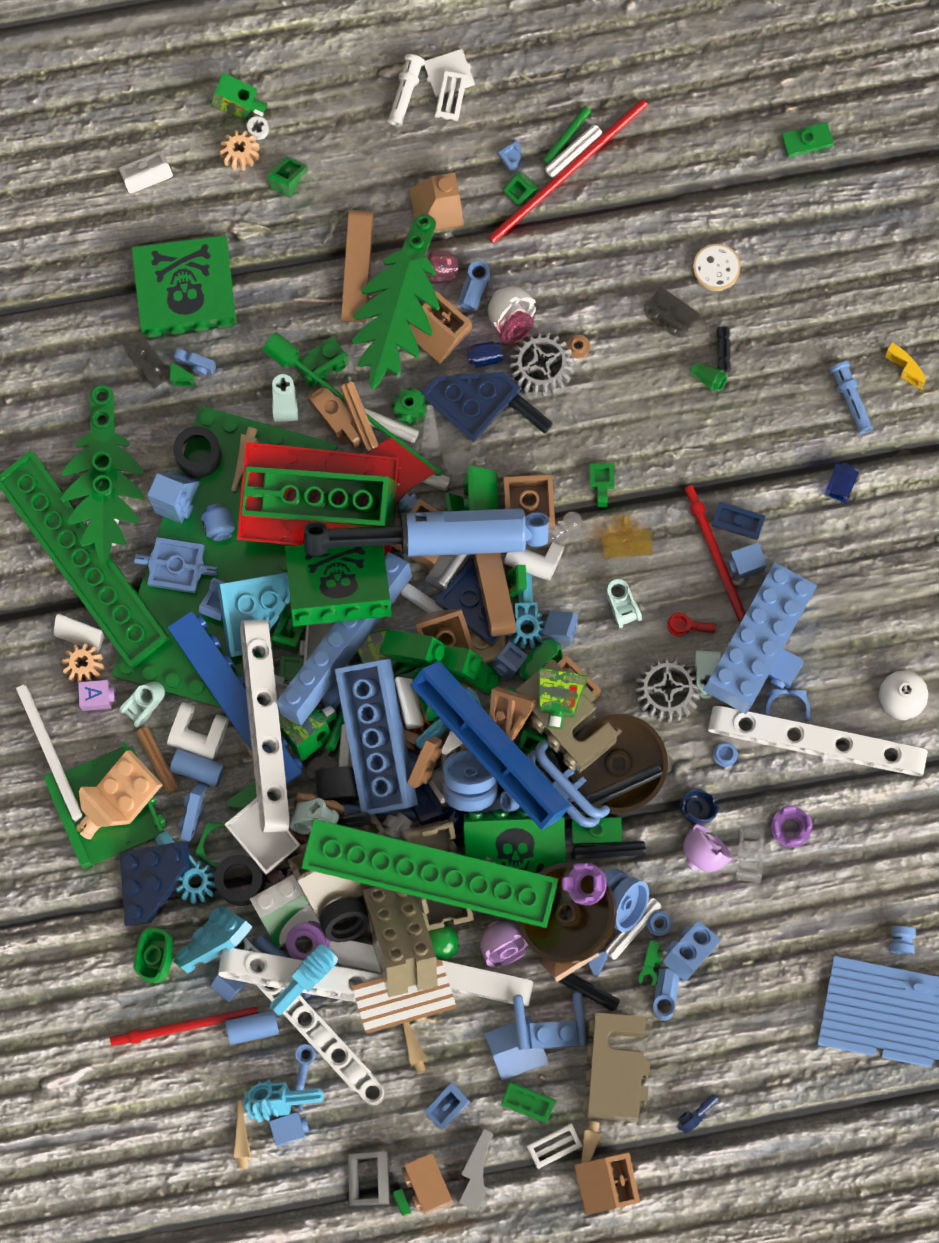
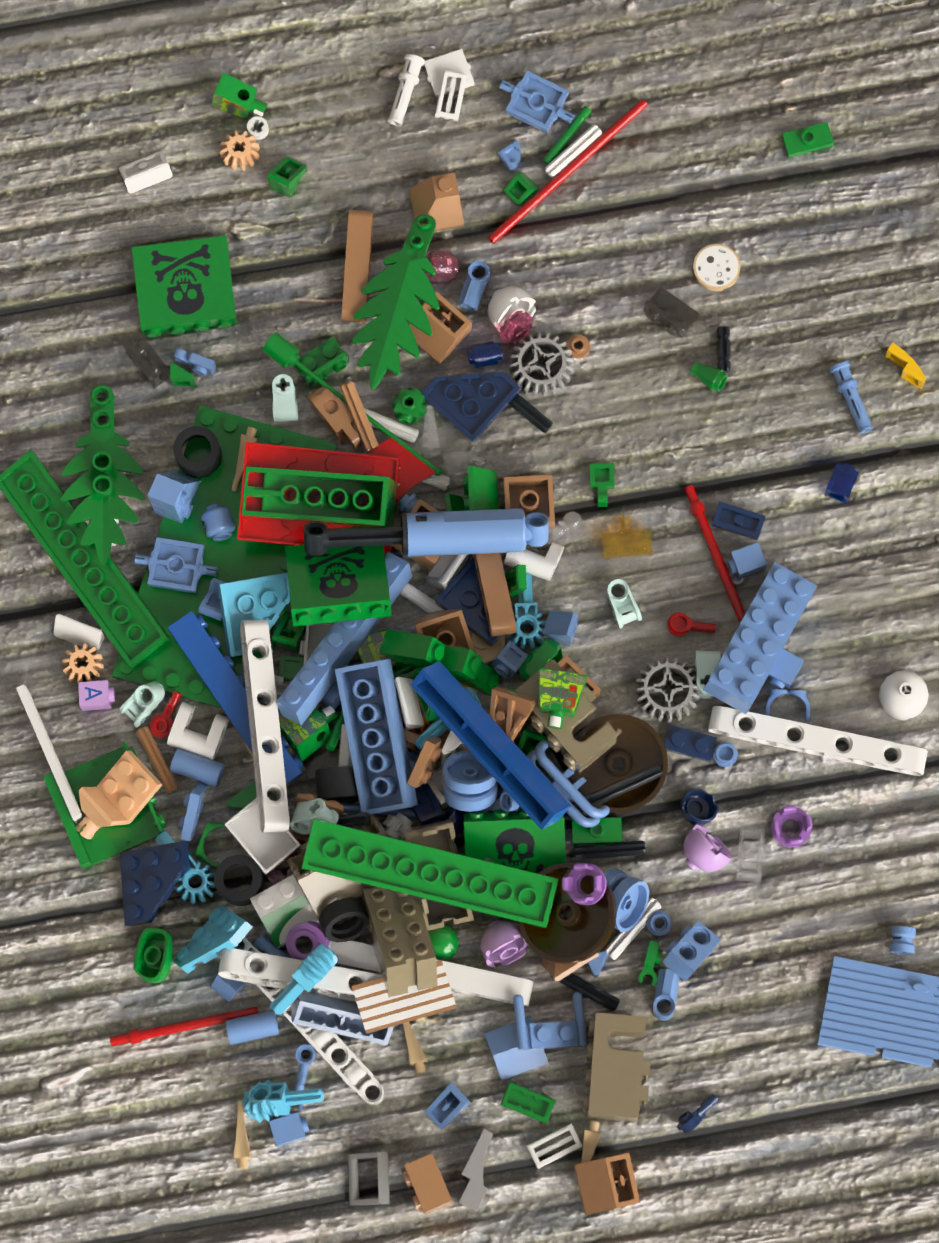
(162, 723): none -> red plate
(334, 1016): none -> sand blue brick
(402, 1203): green tile -> none
(537, 101): none -> medium blue plate
(690, 743): none -> dark blue plate

